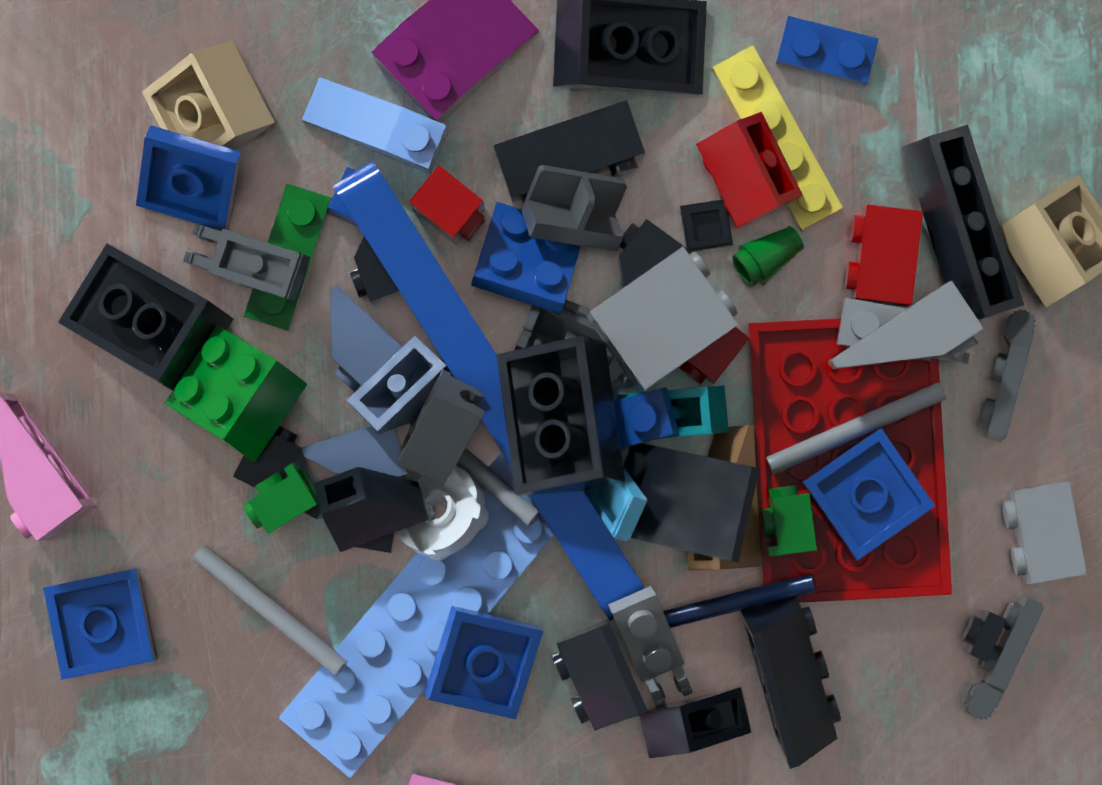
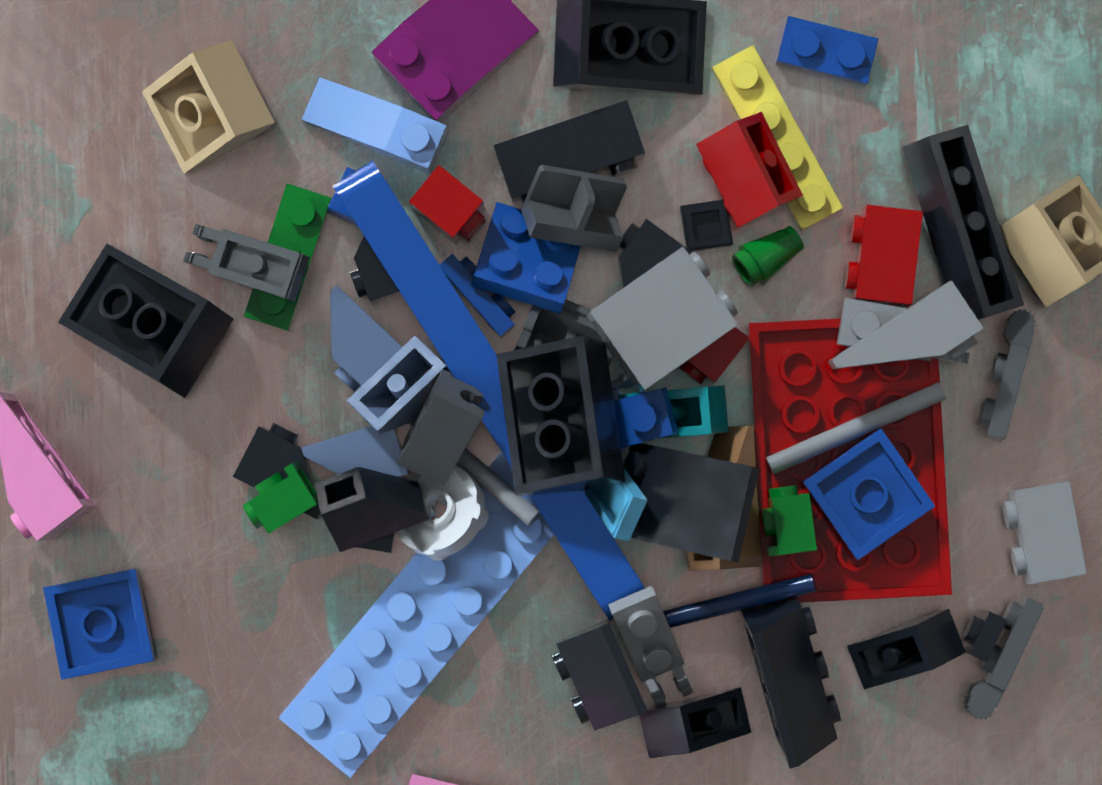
(187, 178): blue plate -> none
(236, 393): green brick -> none
(270, 610): light grey bar -> none
(483, 662): blue plate -> none
(493, 309): none -> blue plate
(907, 649): none -> black slope

